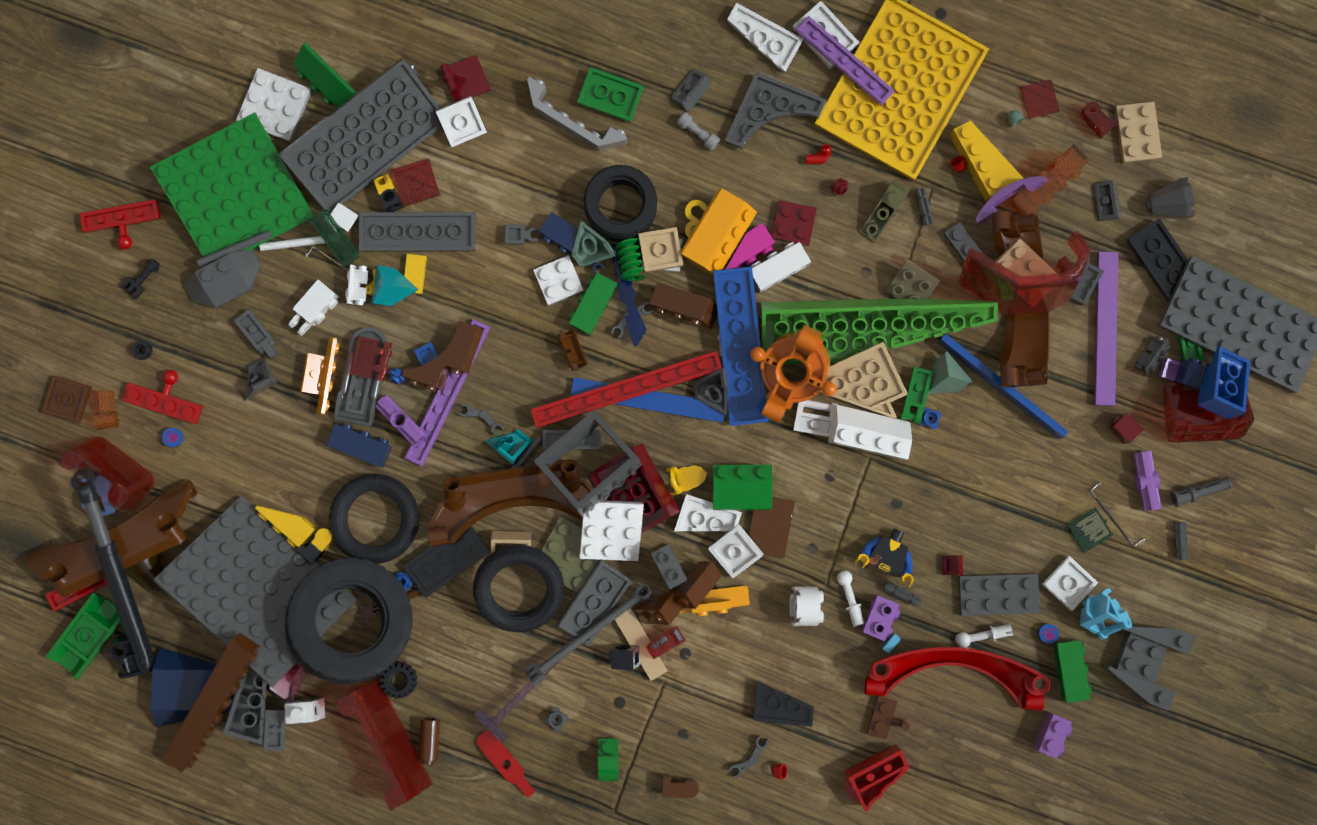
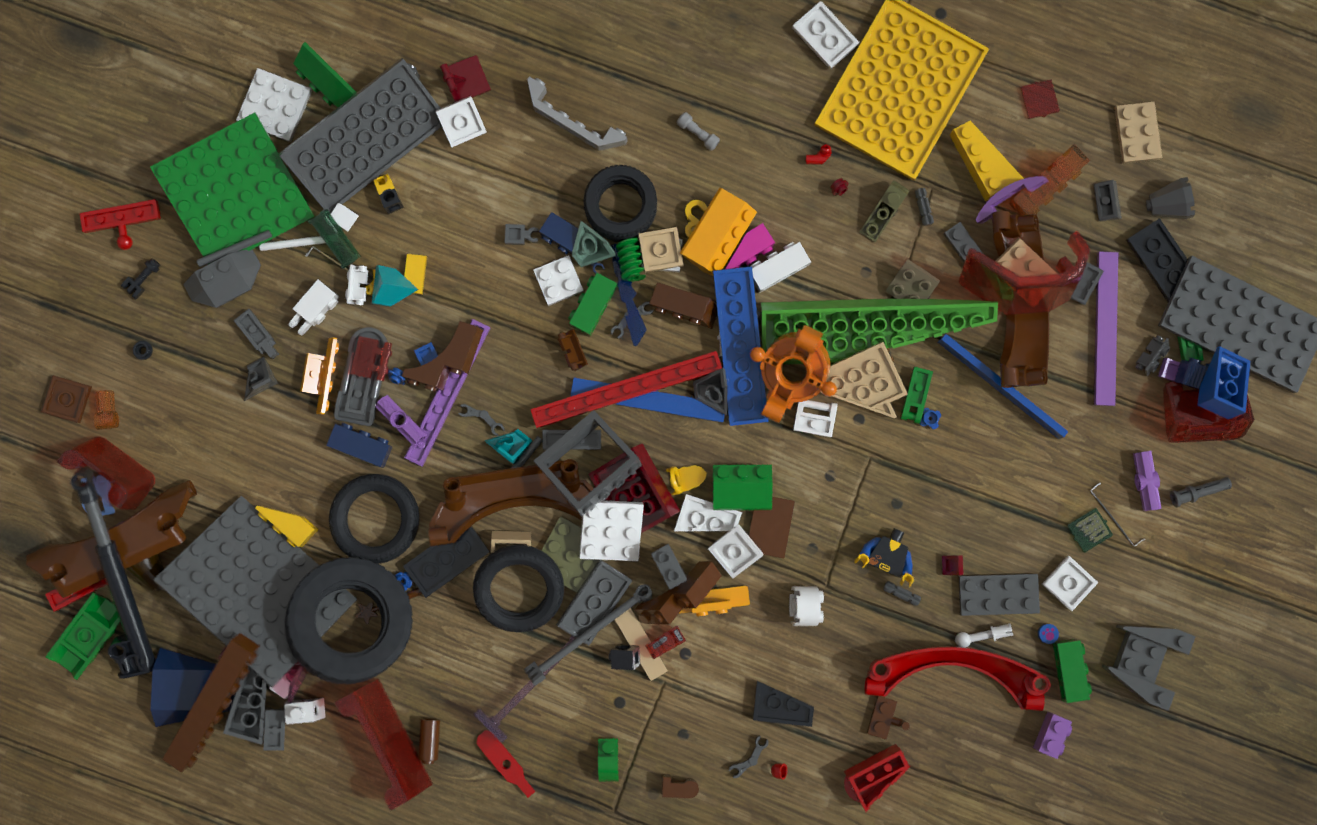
(163, 401): red plate -> none
(172, 437): blue tile -> none
(318, 546): leg -> none
(390, 689): black tyre -> none
(416, 182): clear red tile -> none
(417, 231): dark grey plate -> none
(551, 719): dark grey plate -> none
(610, 95): green plate -> none
(691, 90): dark grey slope -> none
(767, 101): dark grey plate -> none
(769, 38): white wing -> none
(794, 223): dark red plate -> none
(844, 61): medium lavender tile -> none
(845, 578): white pin -> none
(871, 433): white slope -> none
(880, 618): medium lavender brick -> none
(890, 643): medium azure tile -> none
(947, 376): sand green slope -> none
(958, 164): red hinge -> none
(1014, 118): sand green hinge -> none
(1097, 119): clear red leg -> none
(1101, 608): medium azure piece -> none
(1125, 427): dark red brick -> none
(1181, 540): dark grey axle -> none

